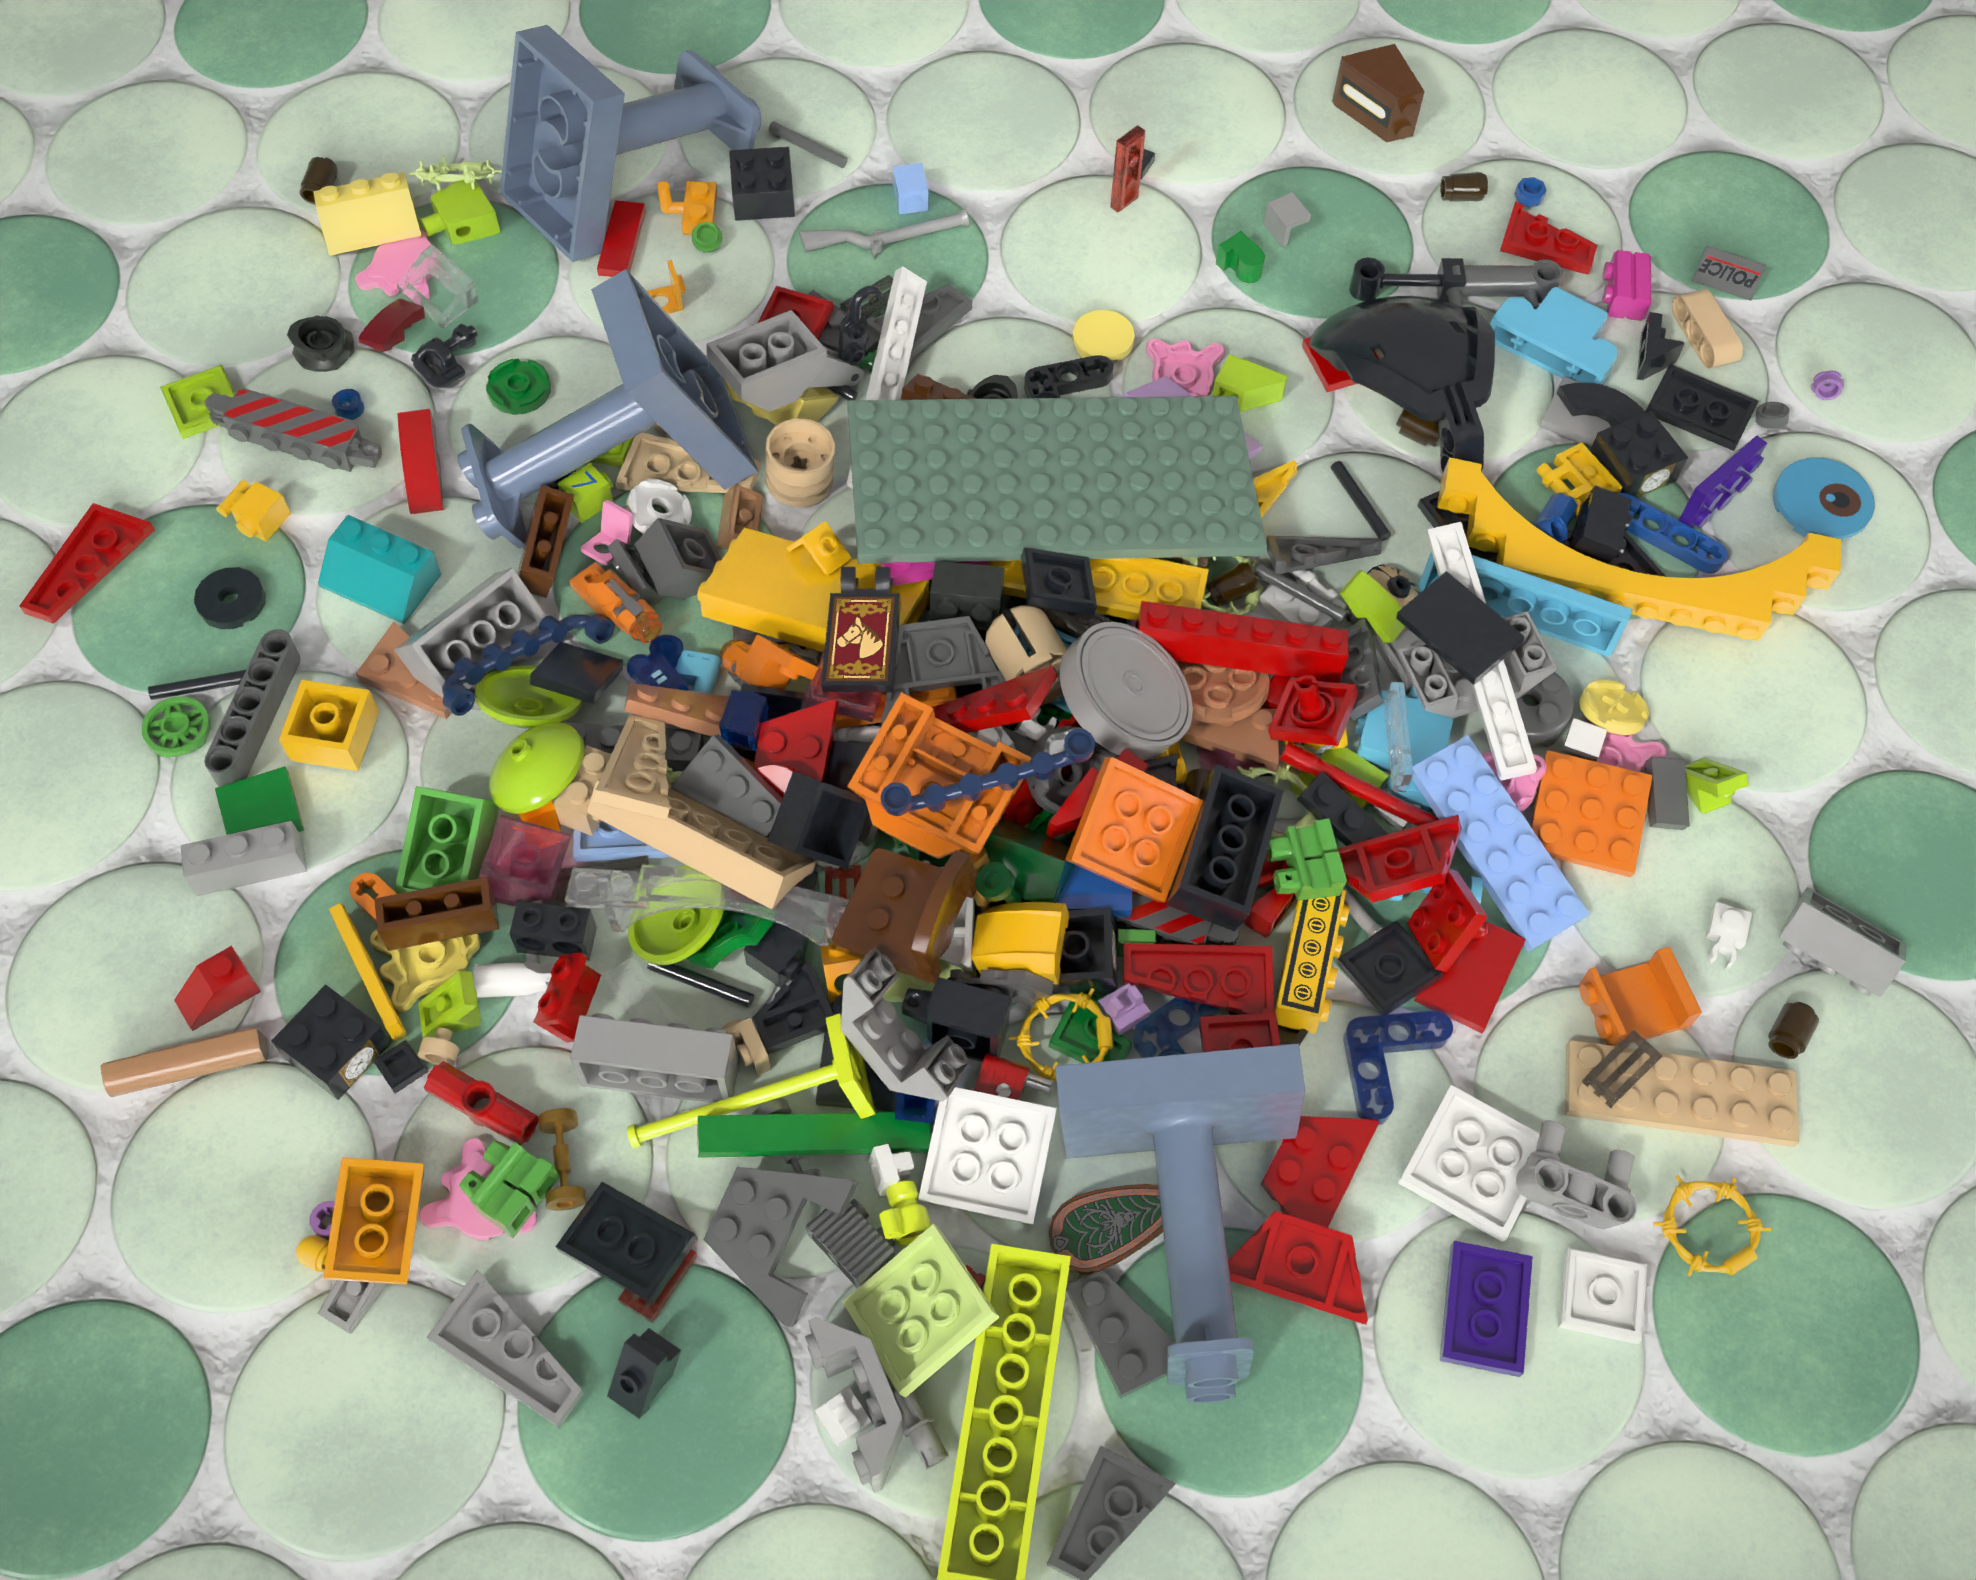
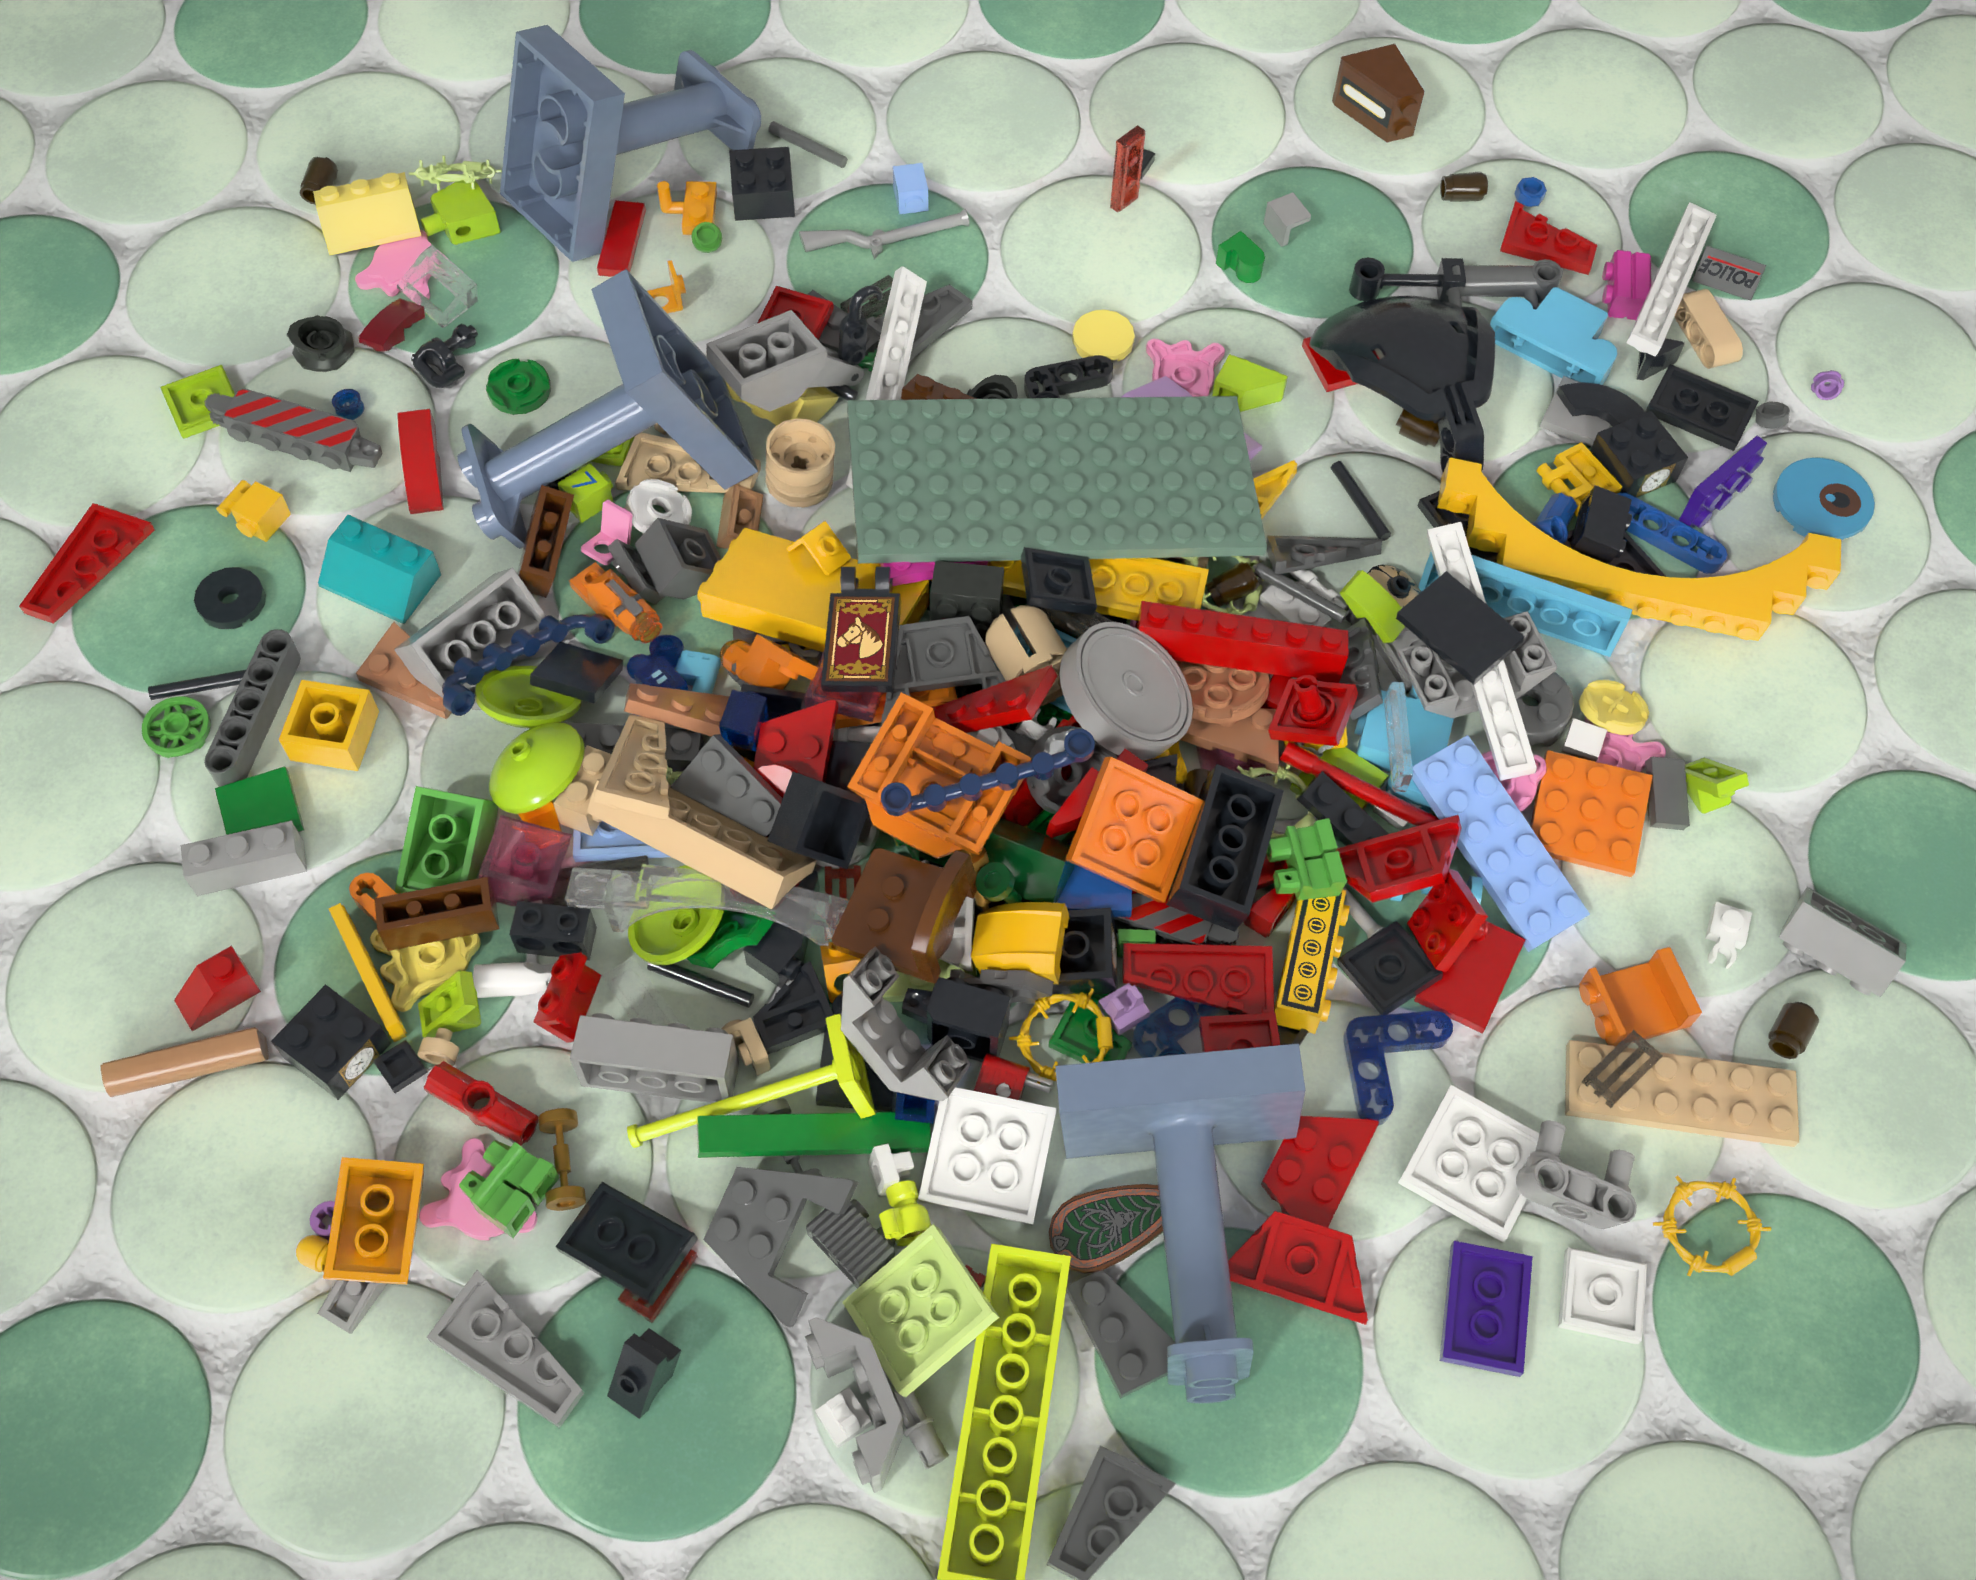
(1671, 280): none -> white plate

